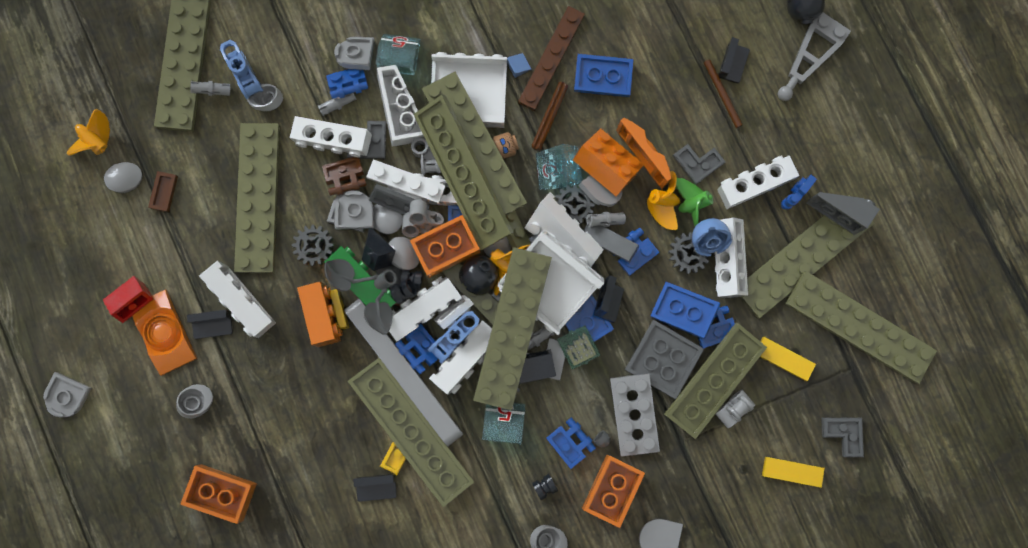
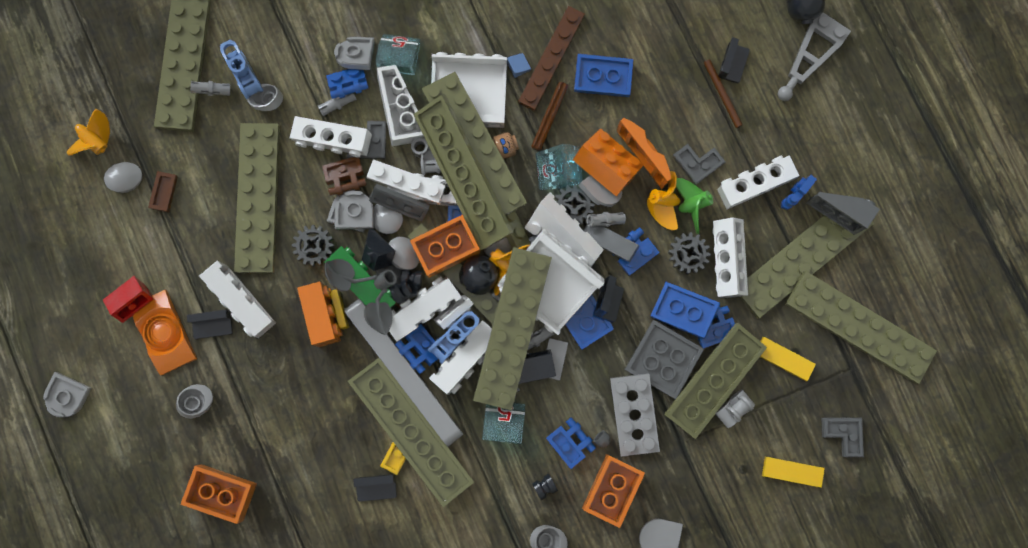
(420, 219): light grey piece -> none
(578, 347): piece -> none
(711, 236): medium blue cylinder -> none

